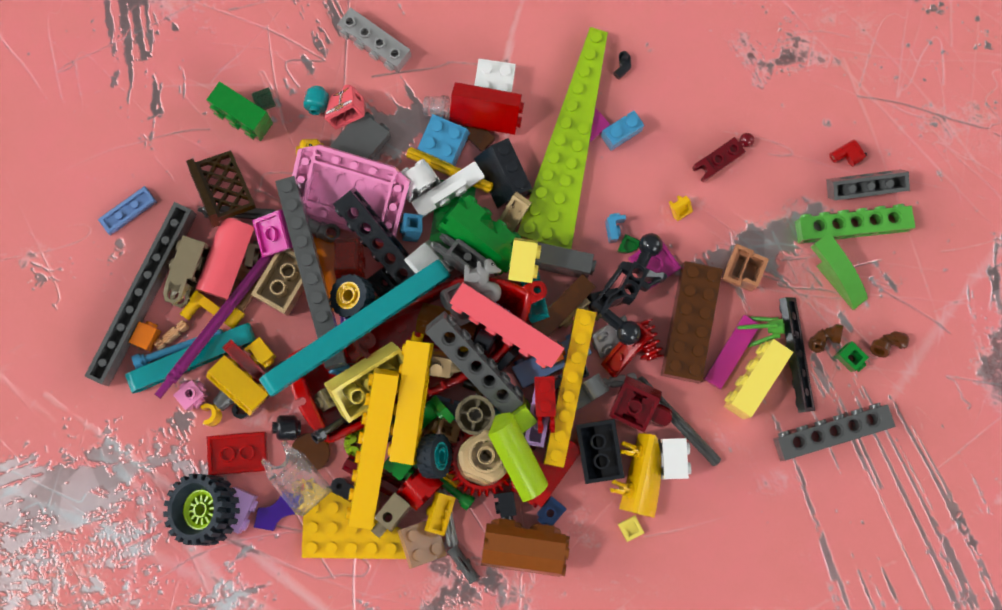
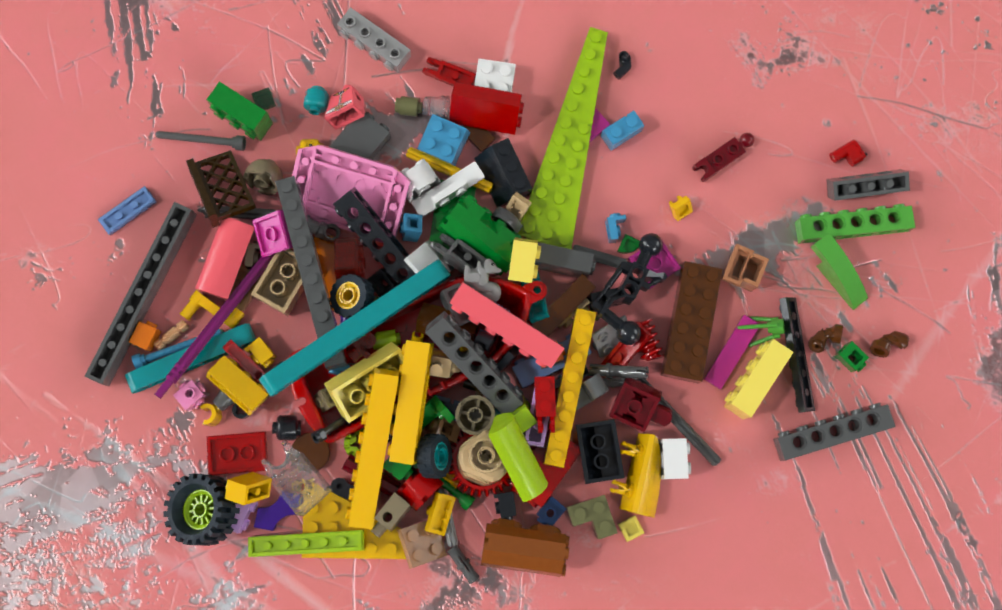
(185, 270): dark tan brick -> none
(237, 142): none -> dark grey piece
(248, 488): none -> yellow brick
(262, 175): none -> dark tan cylinder
(306, 543): none -> lime tile
(386, 337): none -> lime brick
(408, 106): none -> olive brick
(449, 73): none -> red hinge
(508, 217): none -> dark grey hat
(597, 512): none -> olive brick
(601, 257): none -> dark grey axle
(618, 371): none -> dark grey pin

